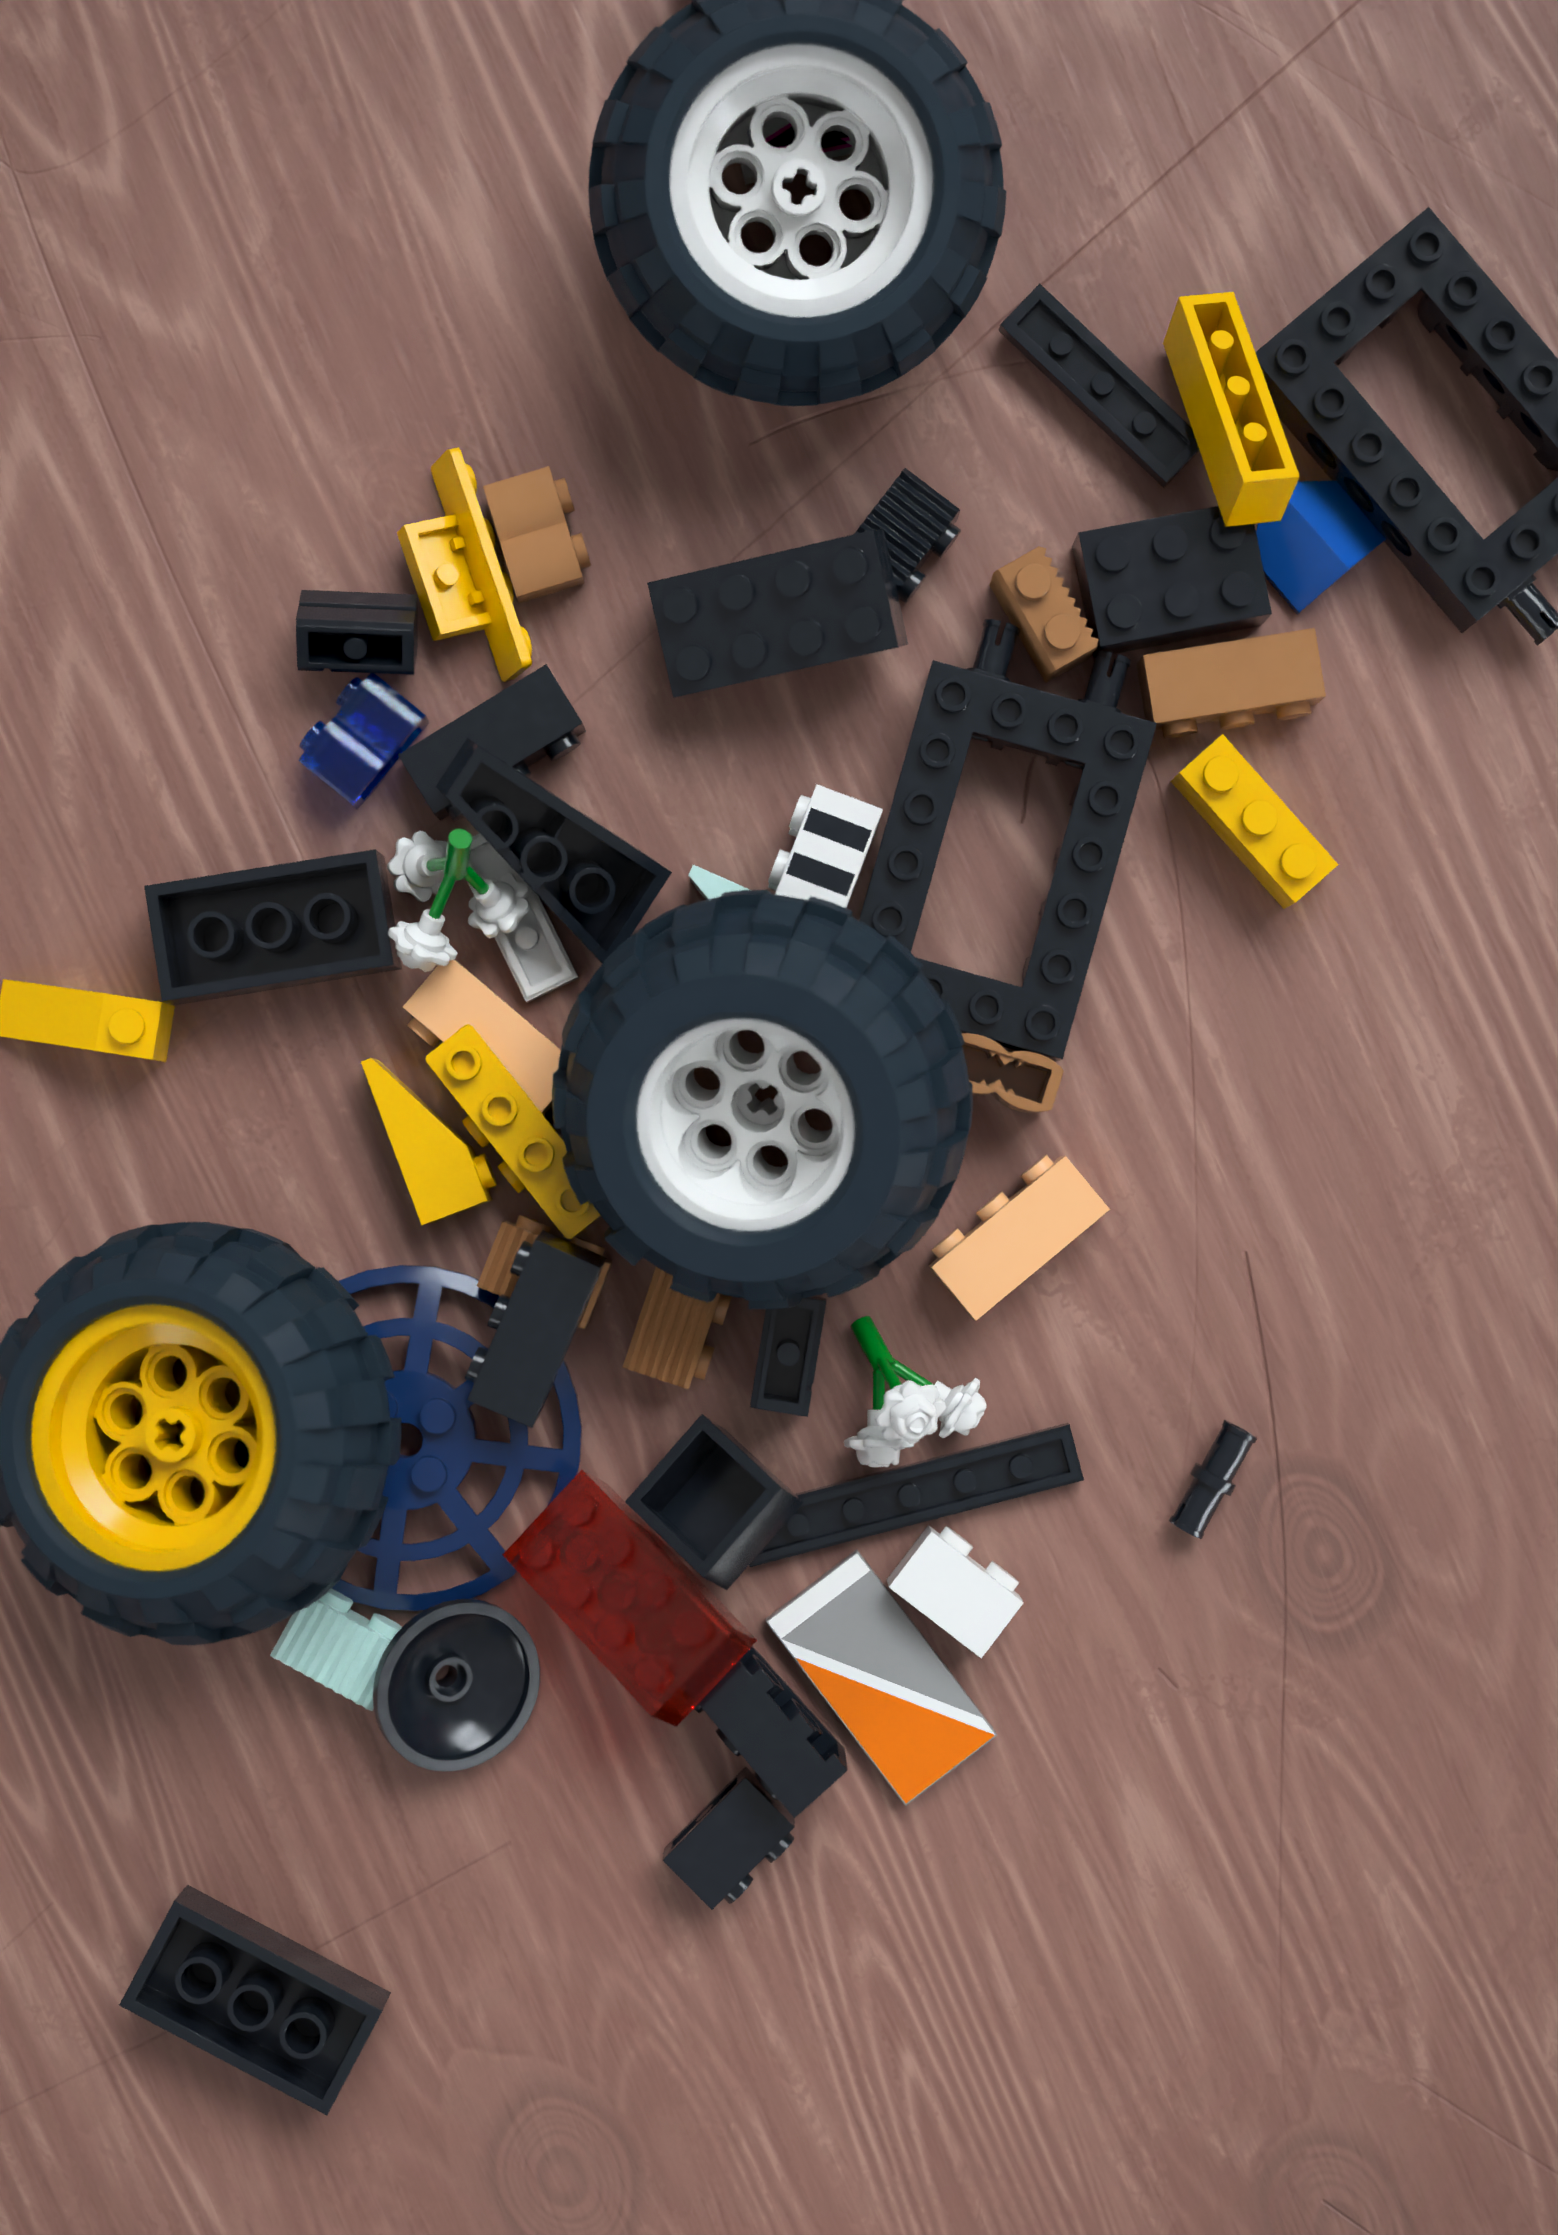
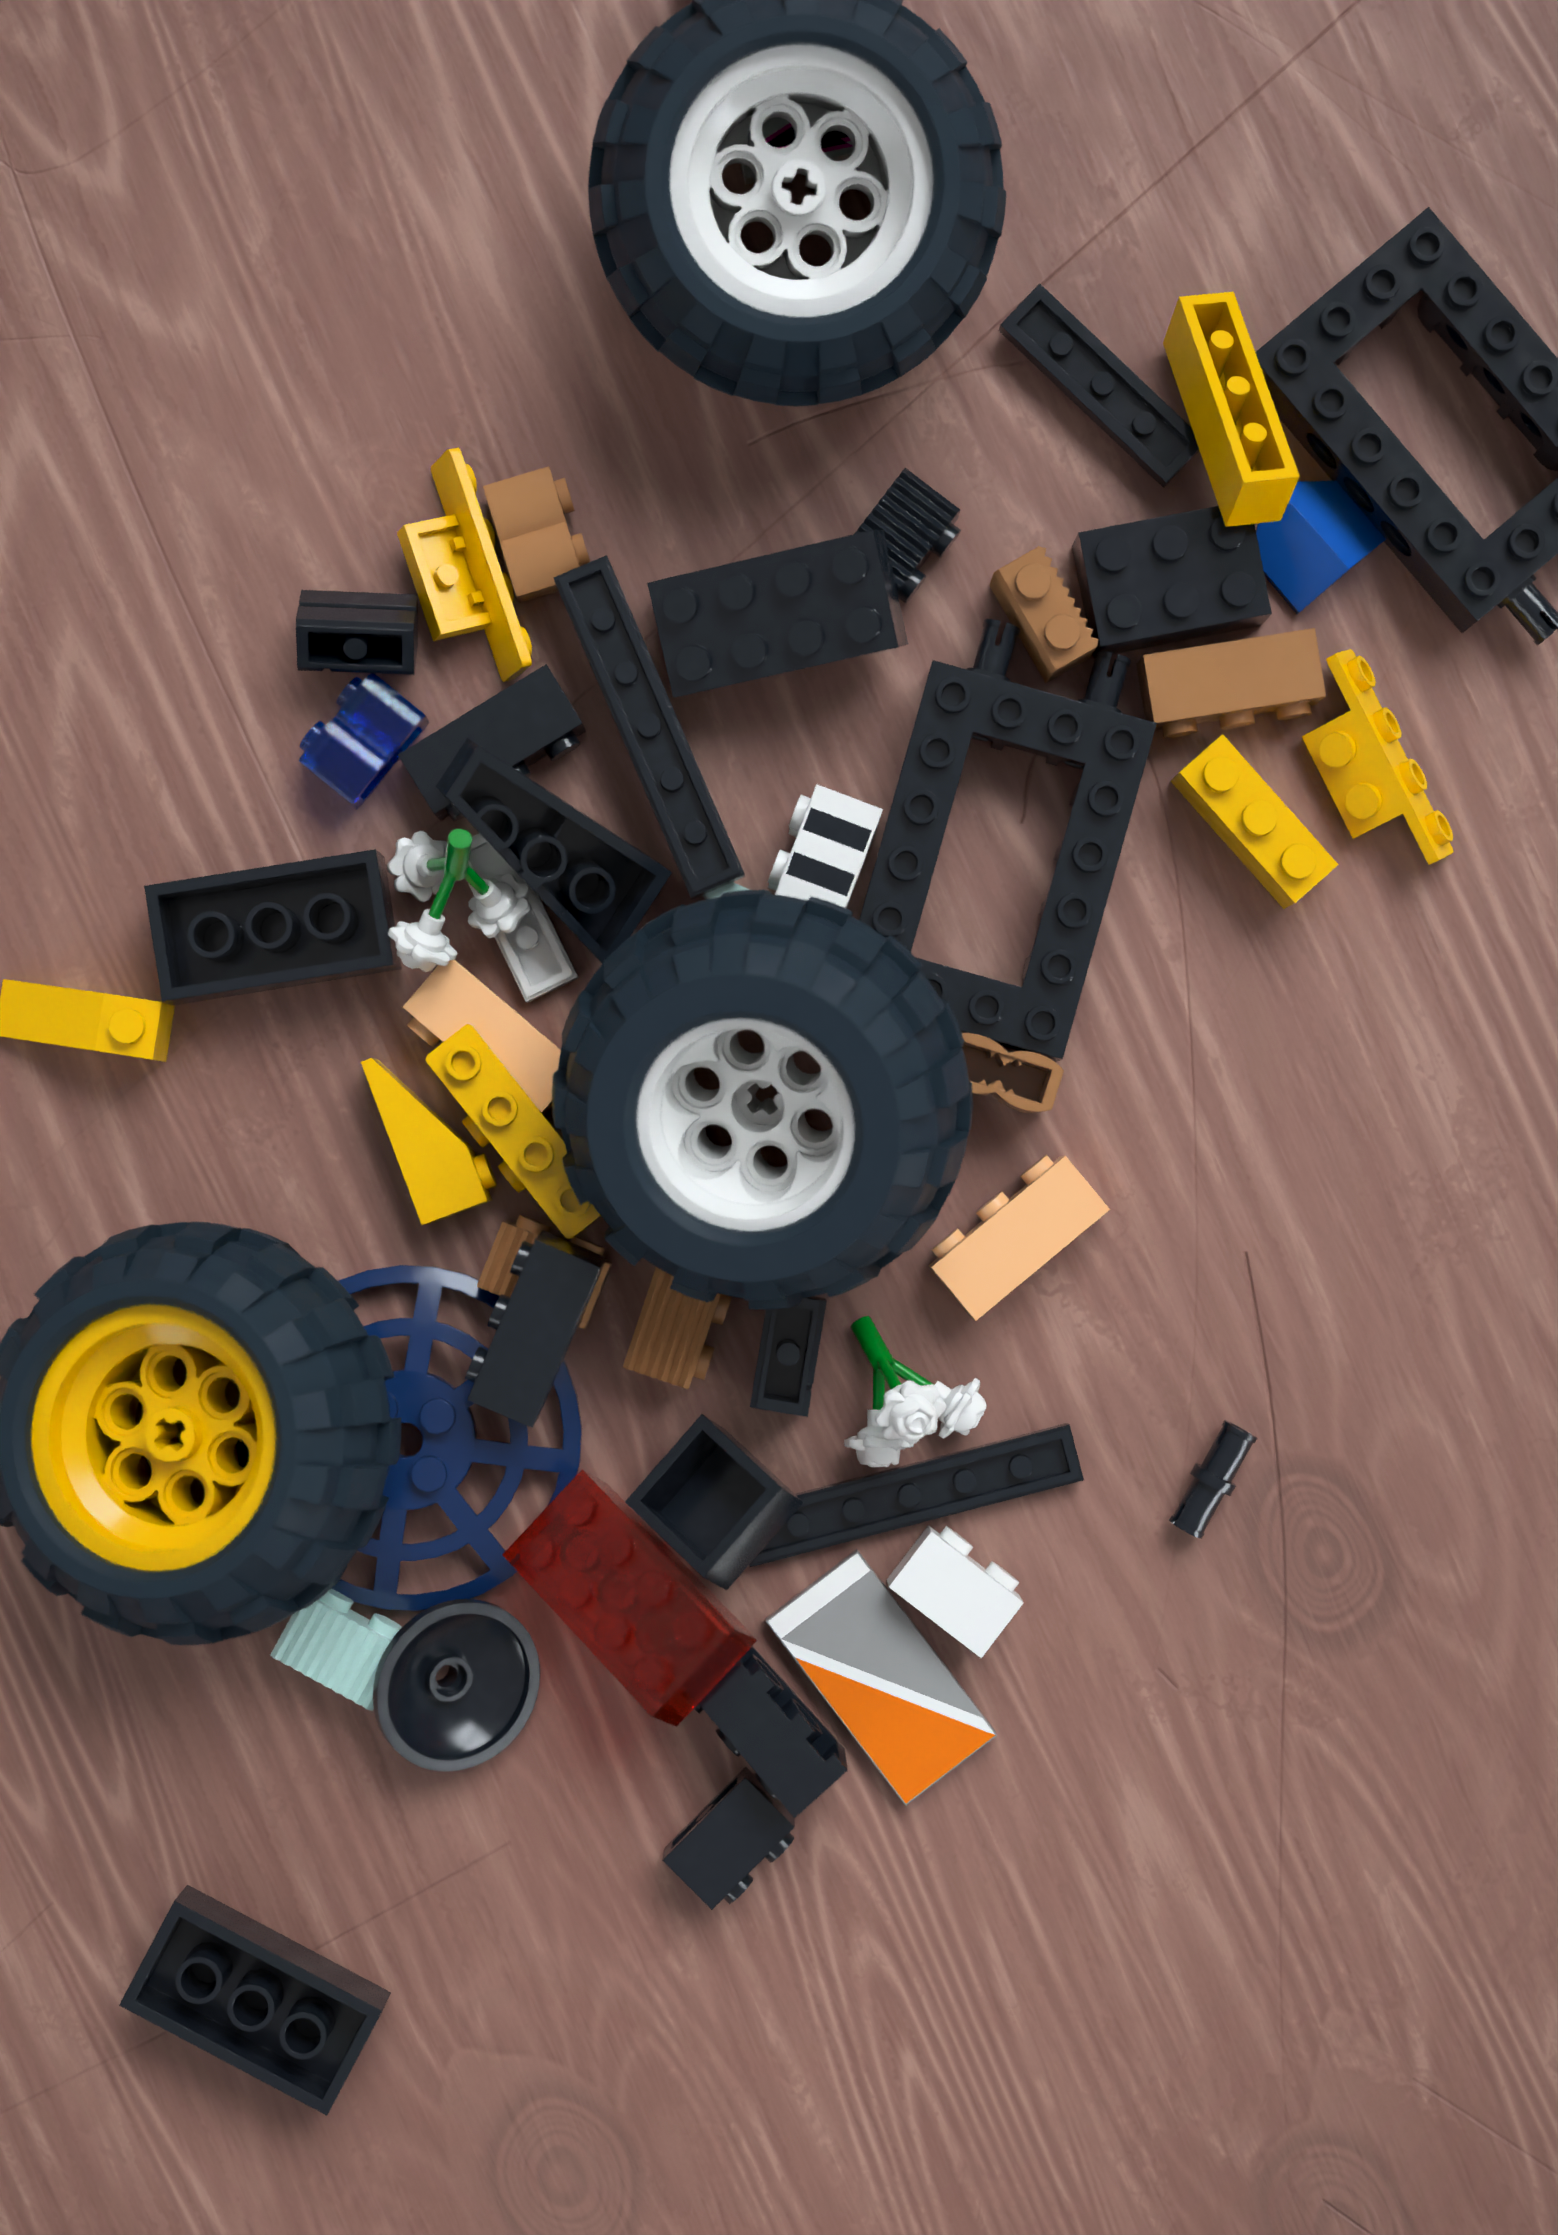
(649, 727): none -> black tile
(1368, 766): none -> yellow bracket

